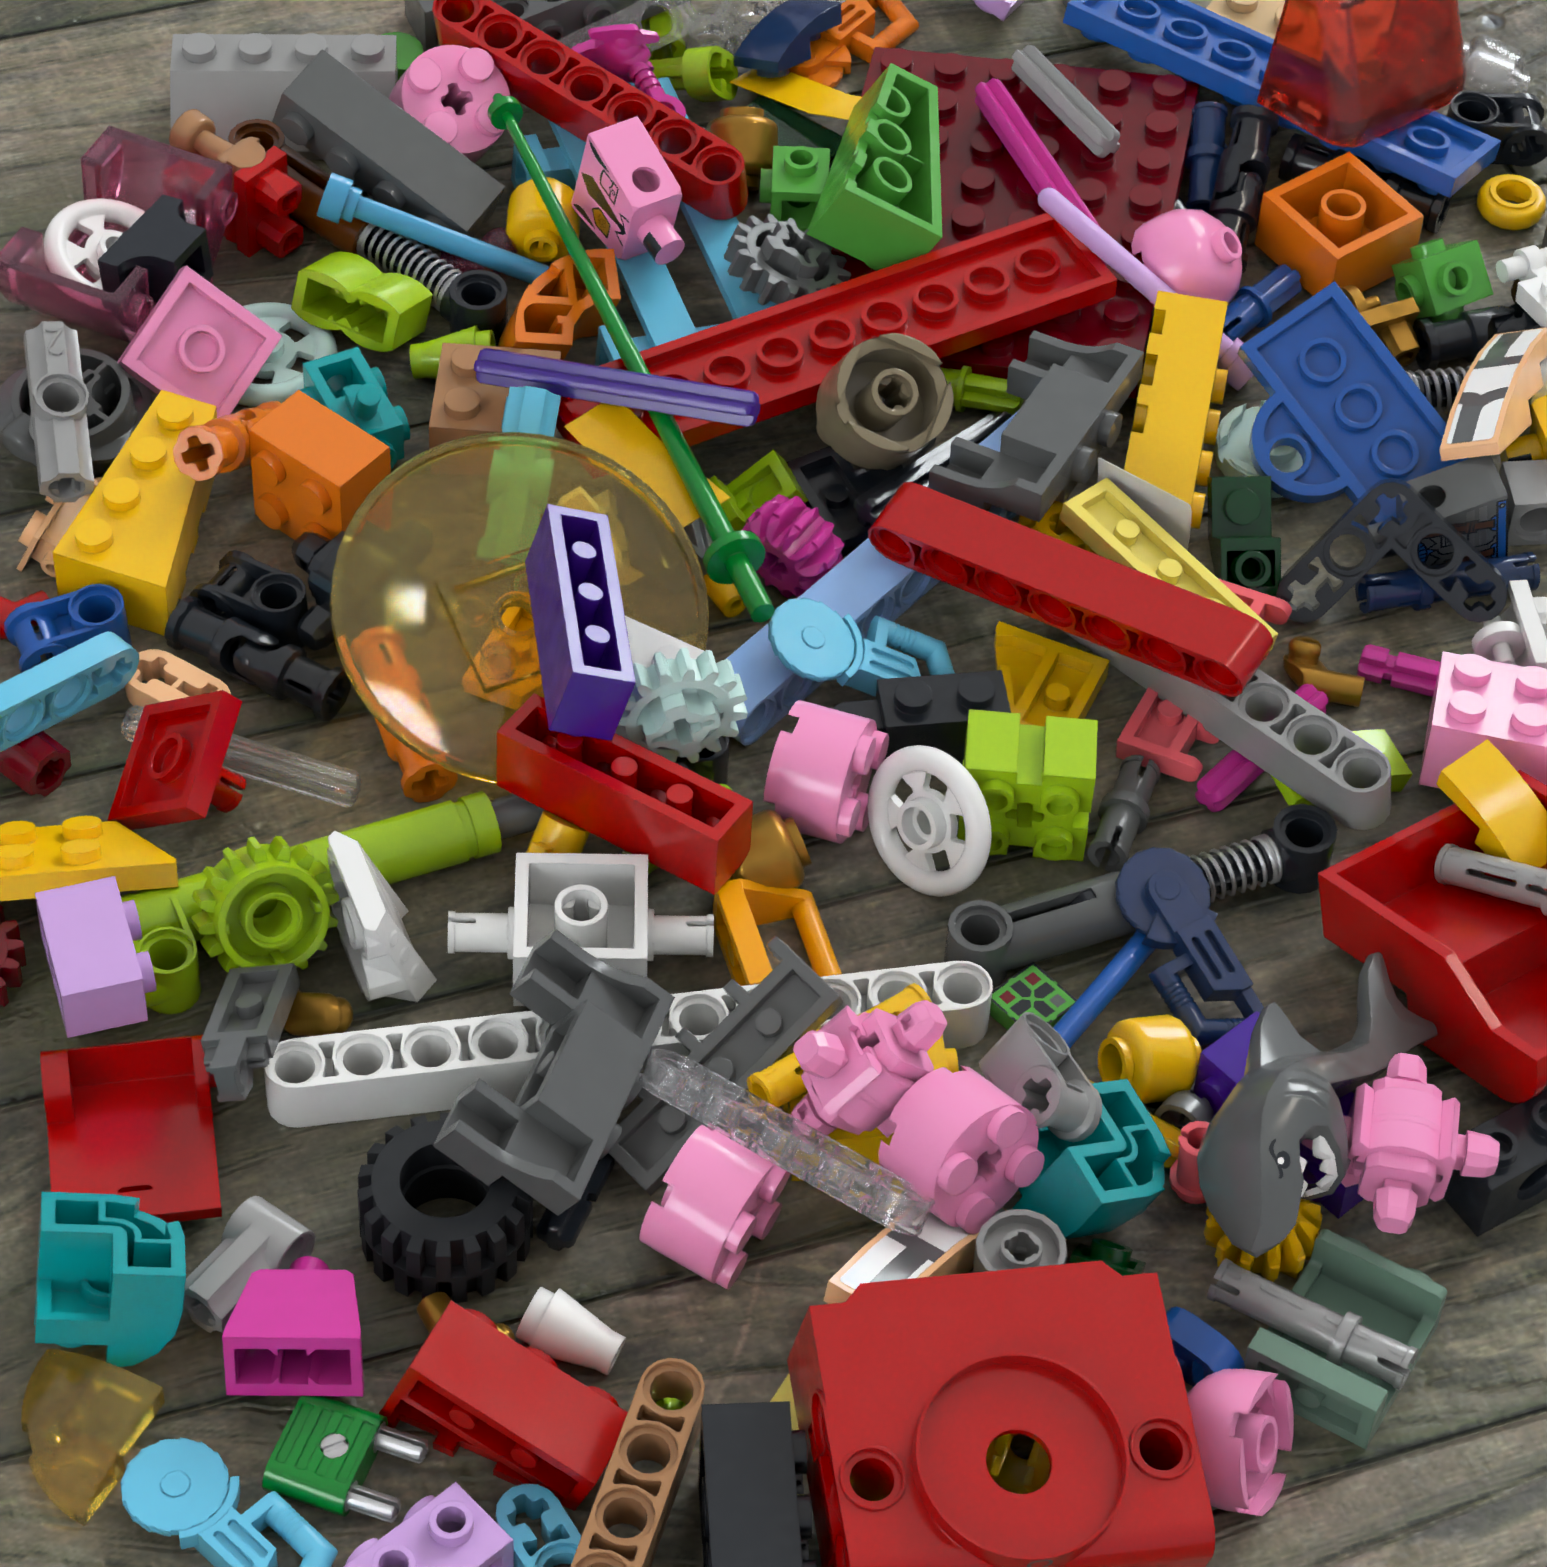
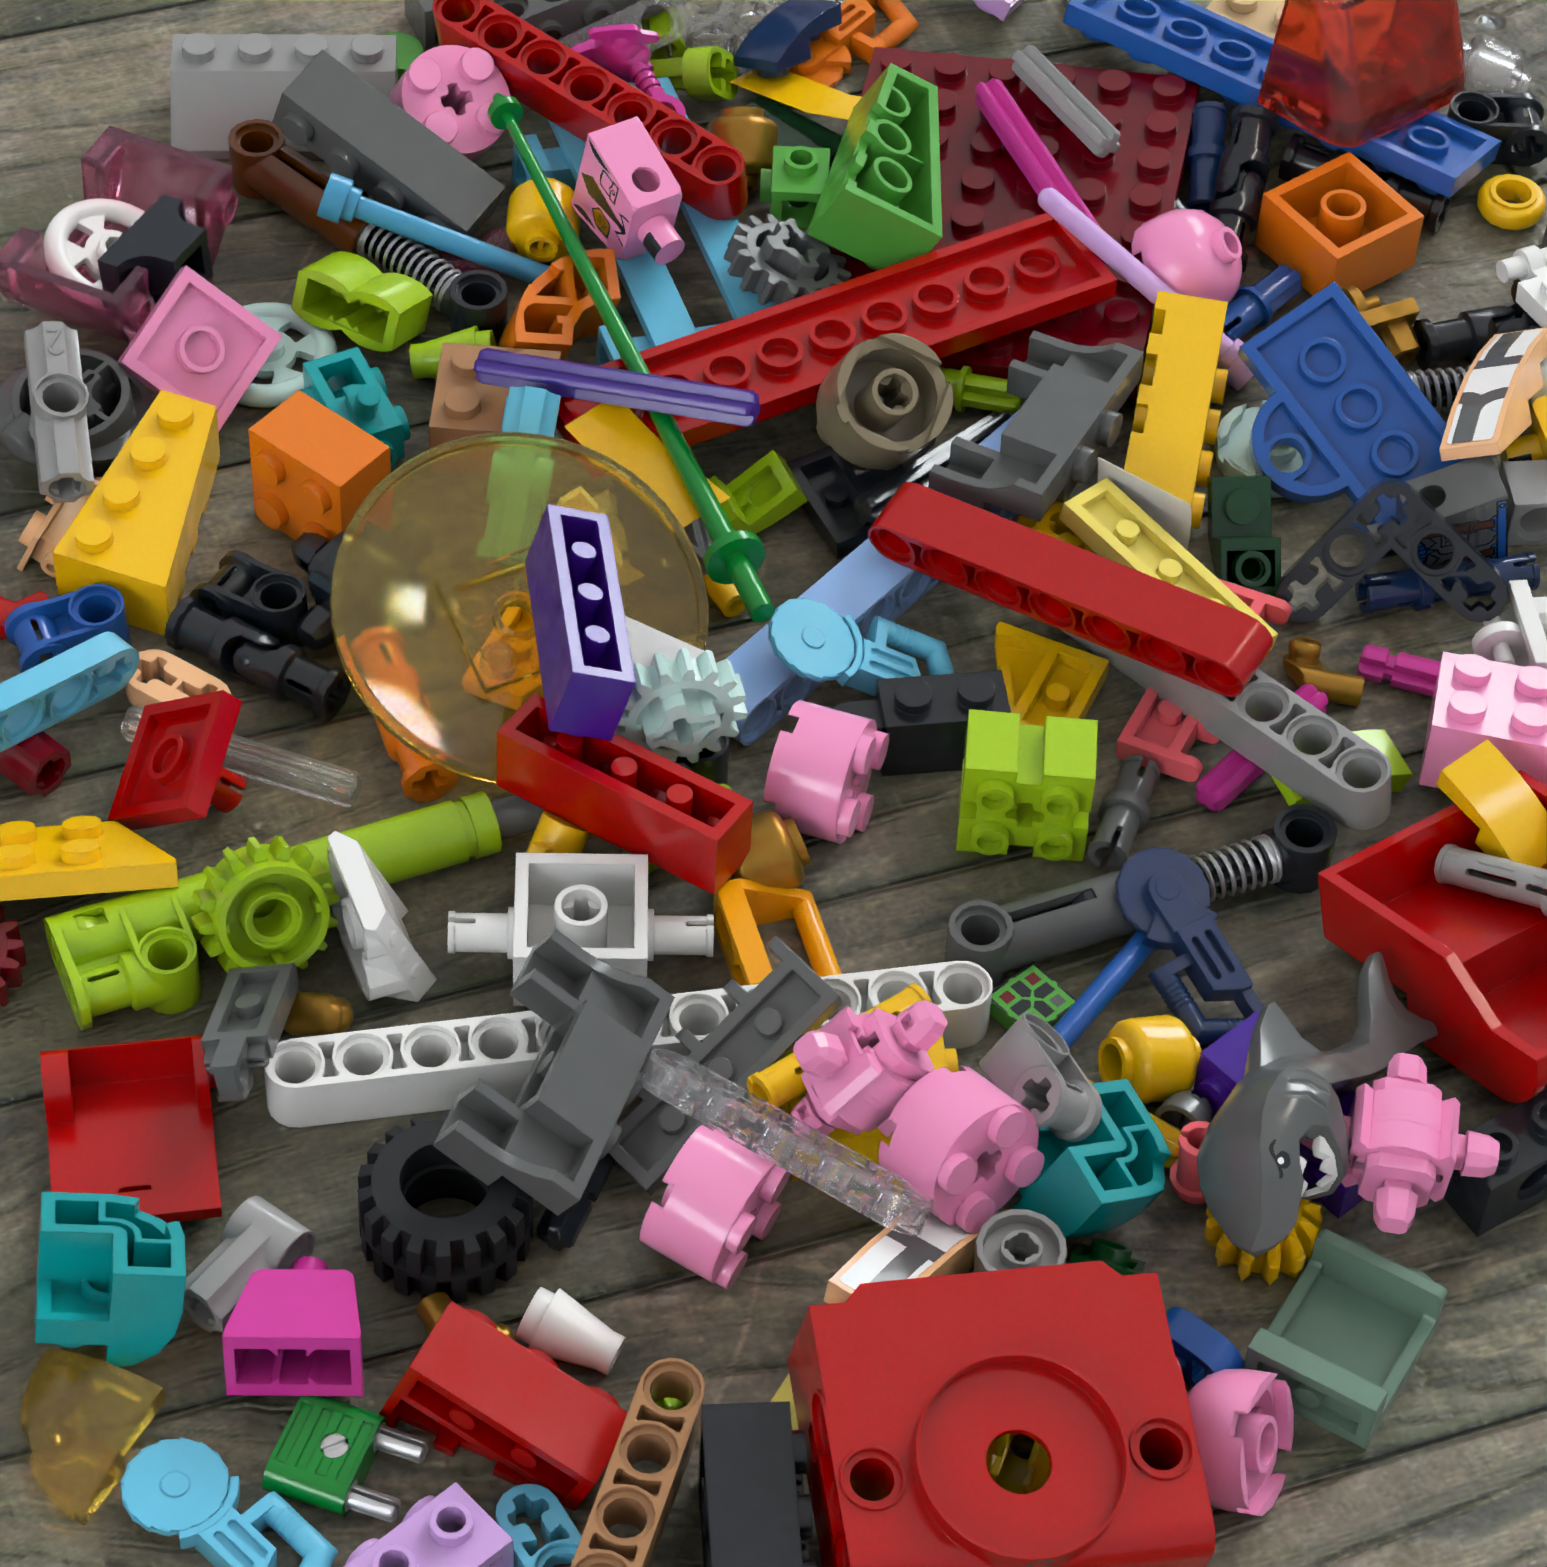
(94, 956): lavender brick -> none
(218, 444): orange piece -> none
(258, 178): red hips -> none
(796, 544): dark pink gear -> none
(929, 821): white plate -> none
(1336, 1335): light grey pin -> none
(1442, 278): bright green brick -> none

